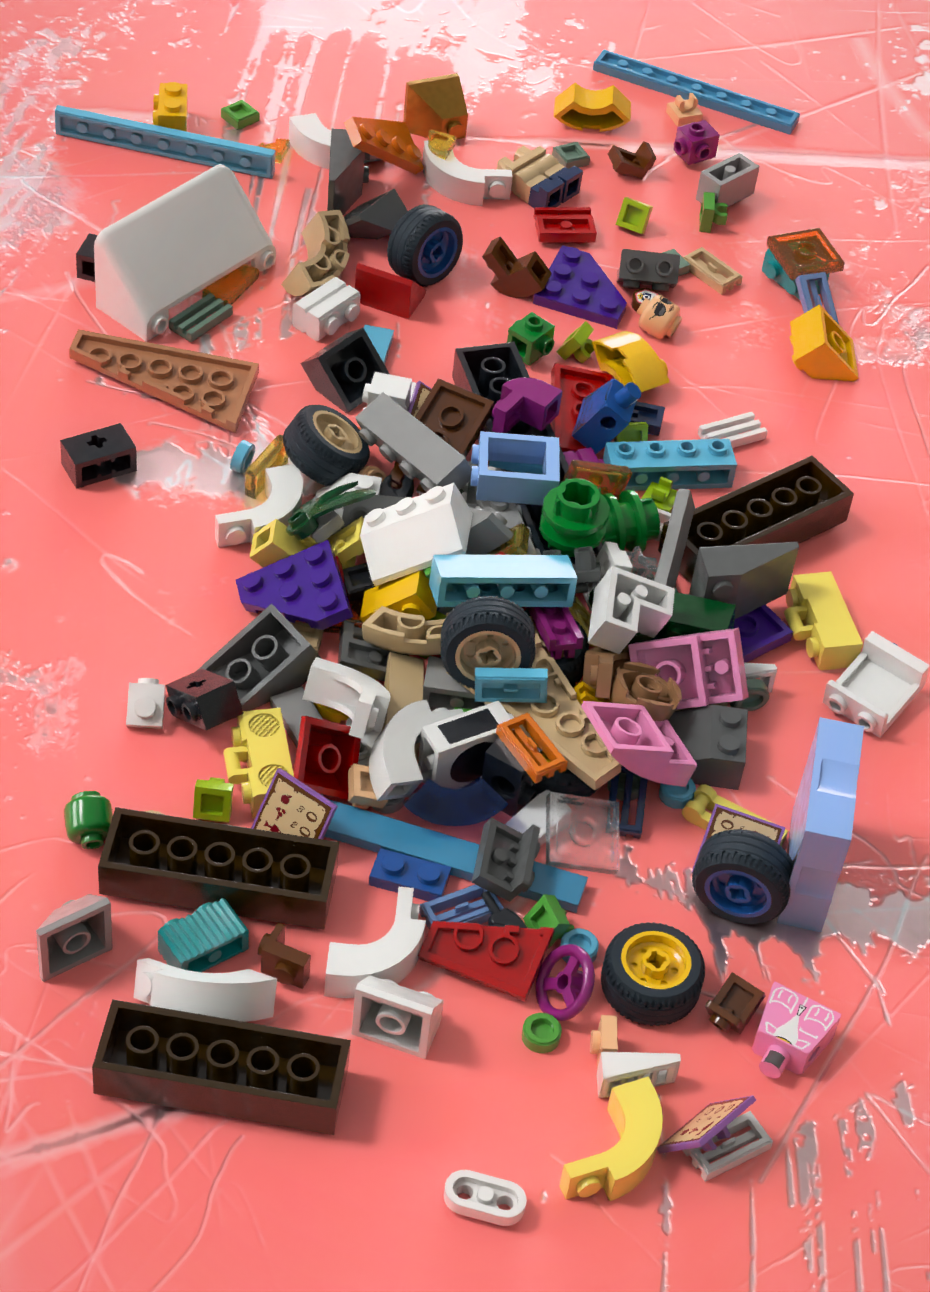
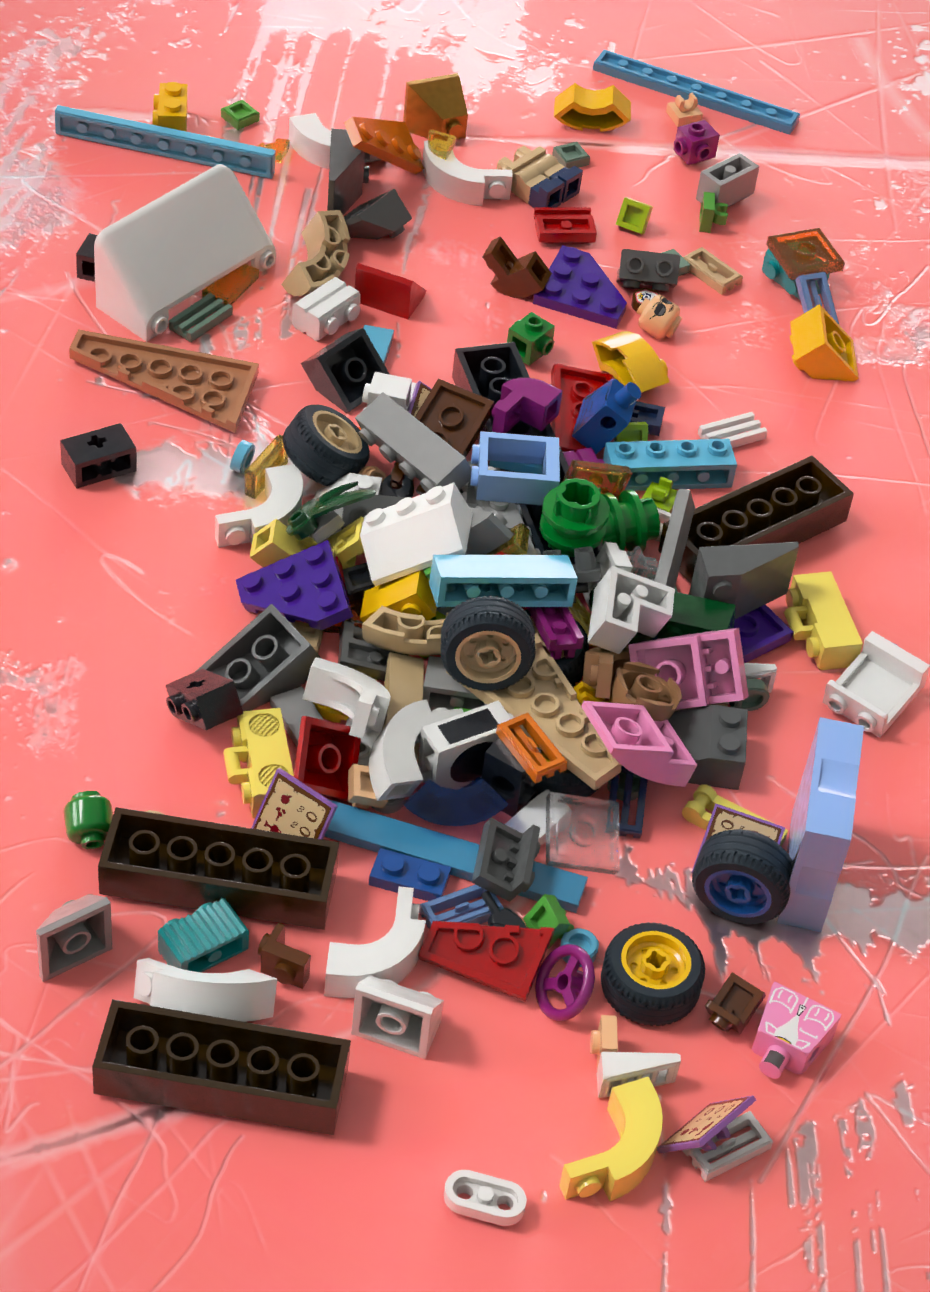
(146, 704): white bracket -> none
(213, 800): lime tile -> none
(425, 245): black wheel -> none
(511, 685): medium azure tile -> none
(541, 1032): bright green tile -> none
(578, 344): lime tile -> none
(632, 163): reddish brown bracket -> none
(677, 796): medium azure tile -> none

